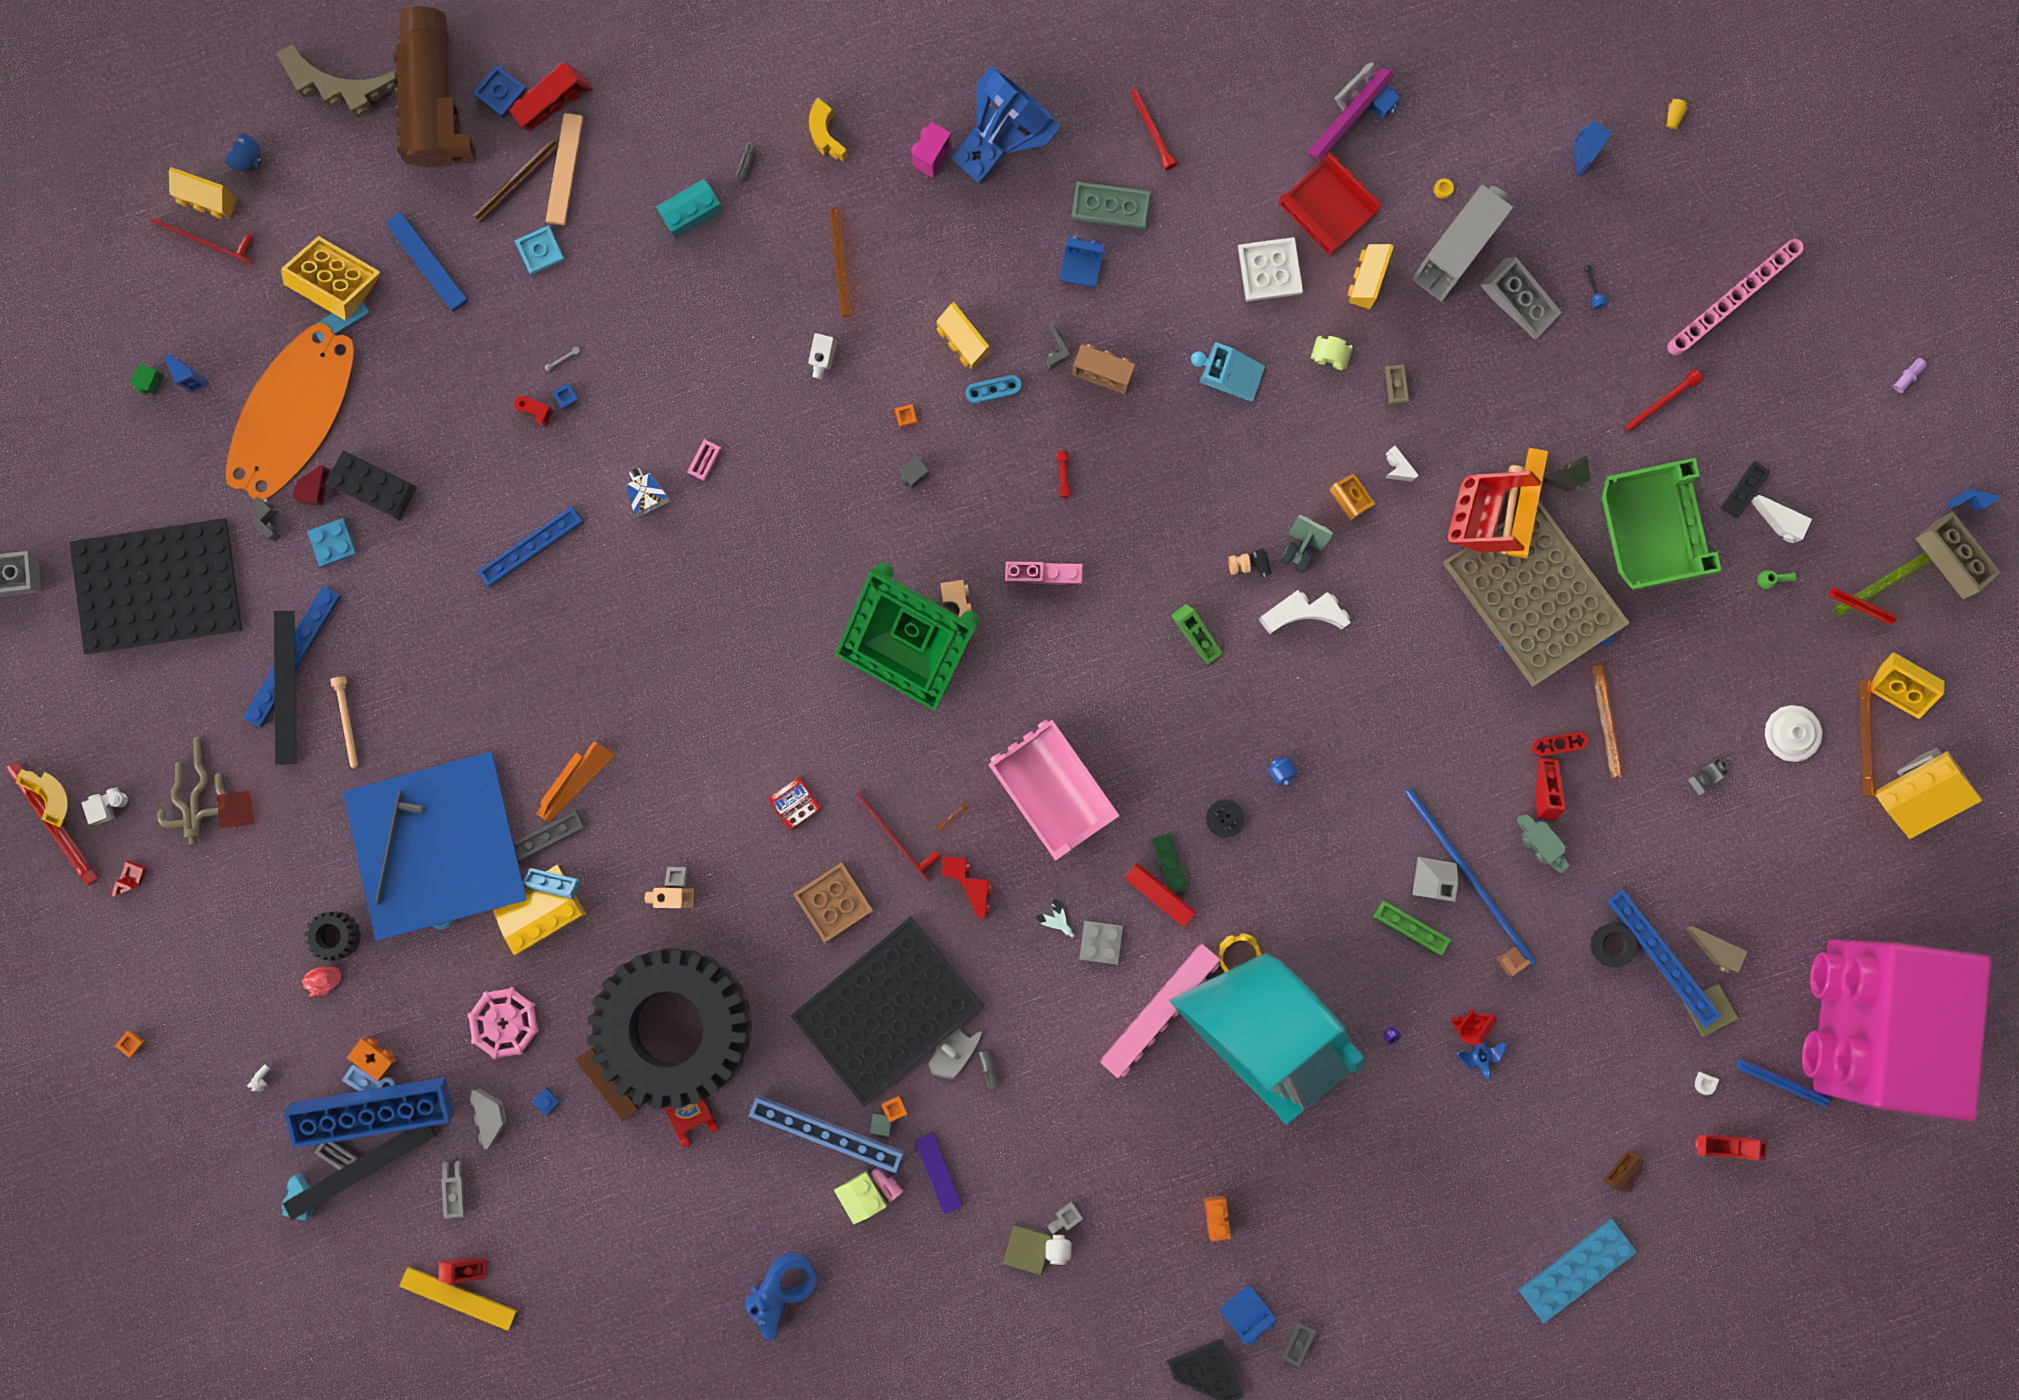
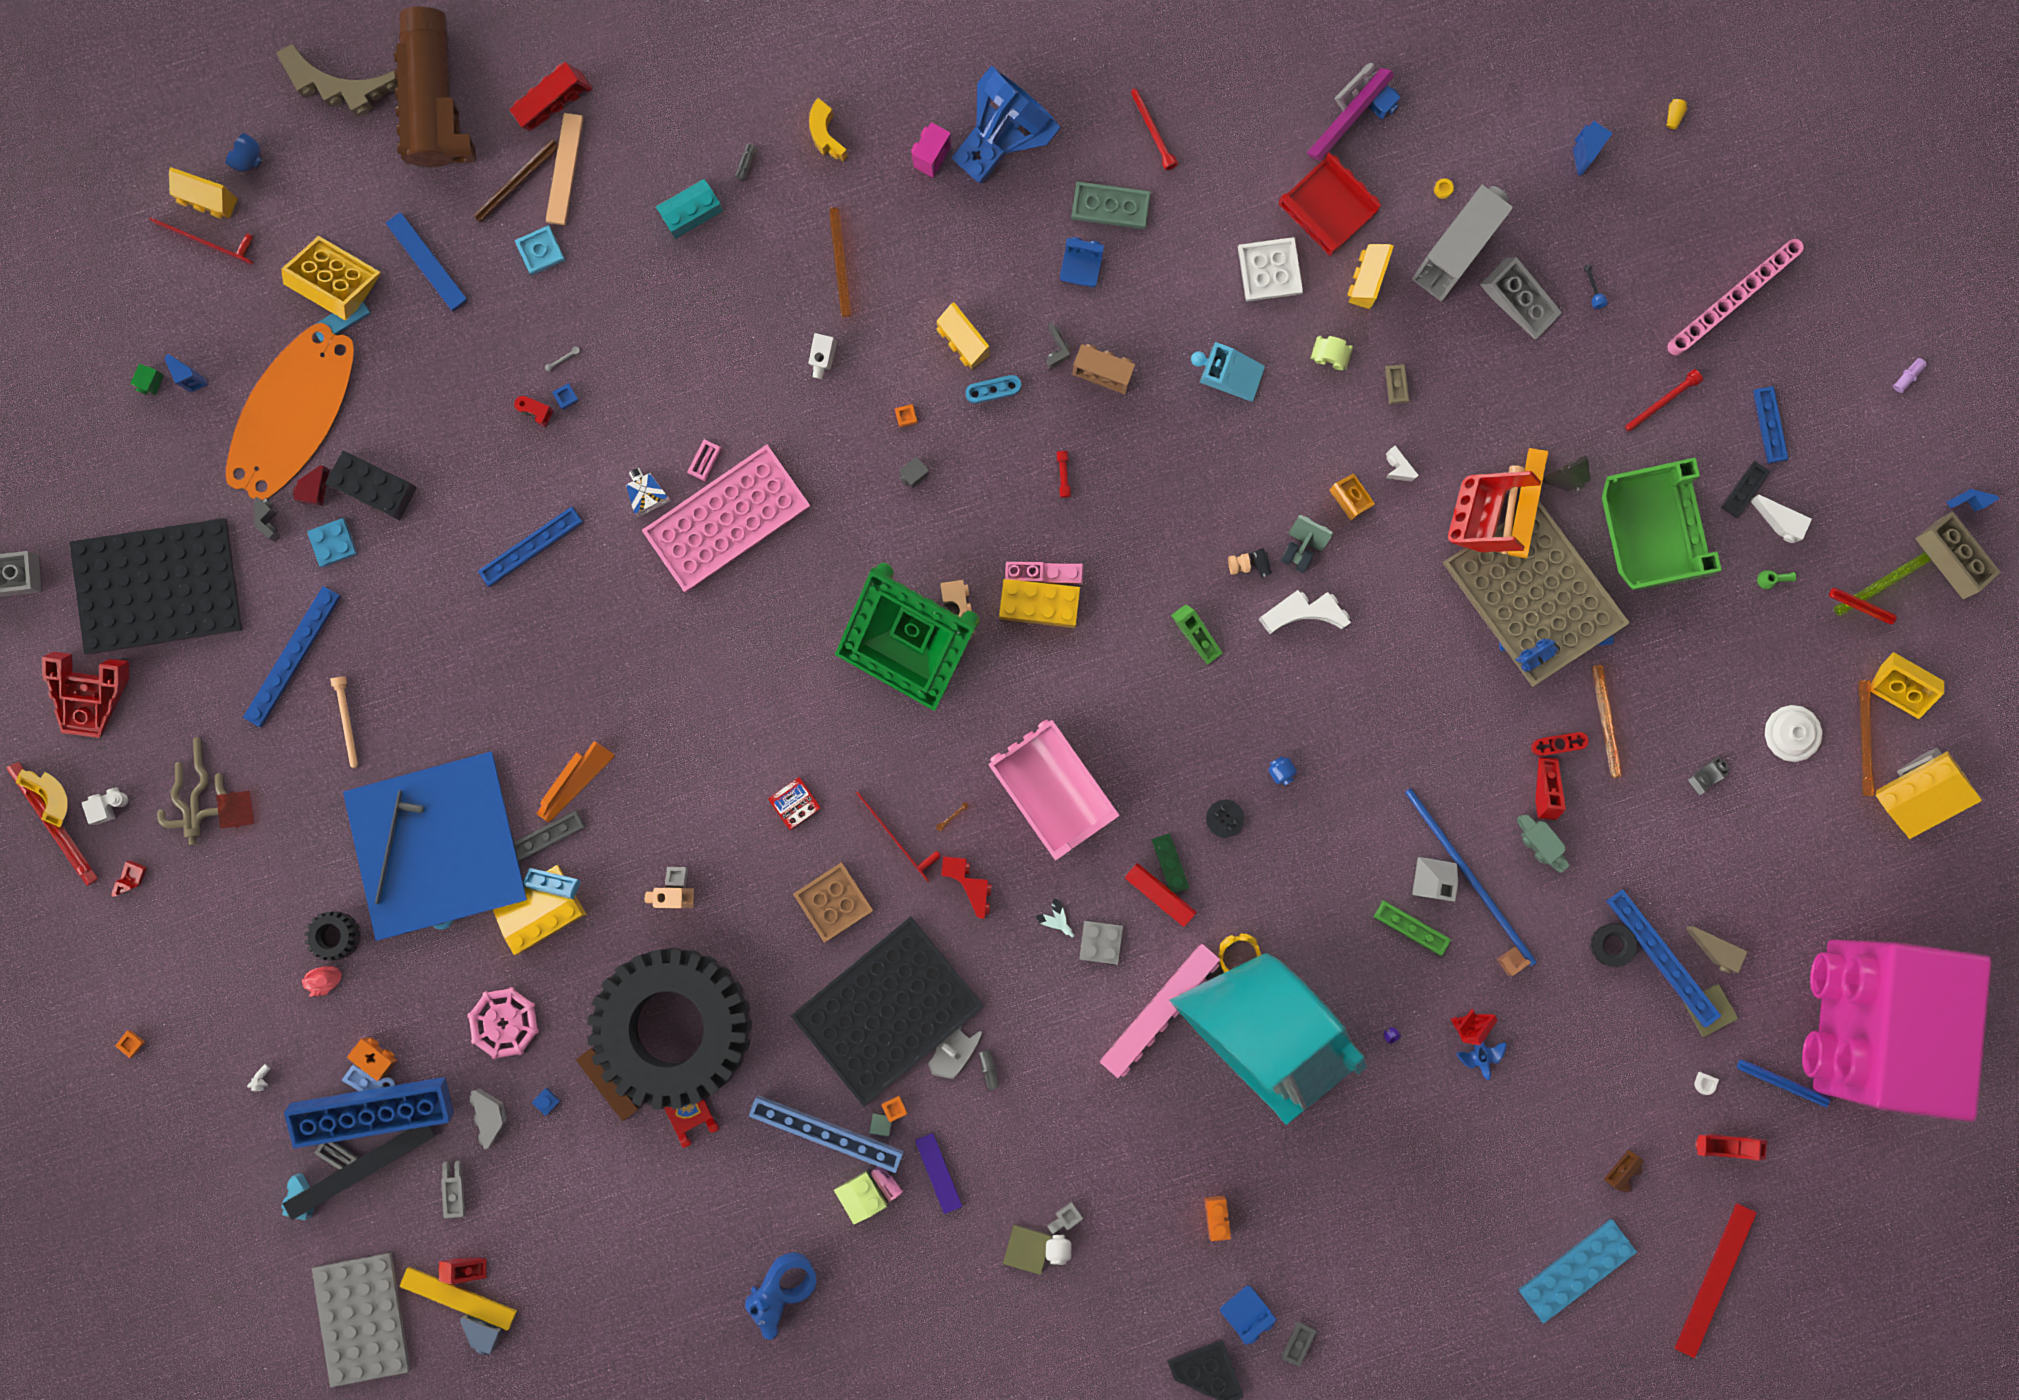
(83, 700): none -> red wedge
(285, 687): black tile -> none
(360, 1319): none -> light grey plate
(480, 1334): none -> sand blue slope
(499, 91): blue plate -> none
(726, 518): none -> bright pink plate
(1039, 603): none -> yellow piece
(1543, 649): none -> blue hinge
(1715, 1280): none -> red tile
(1770, 425): none -> blue tile

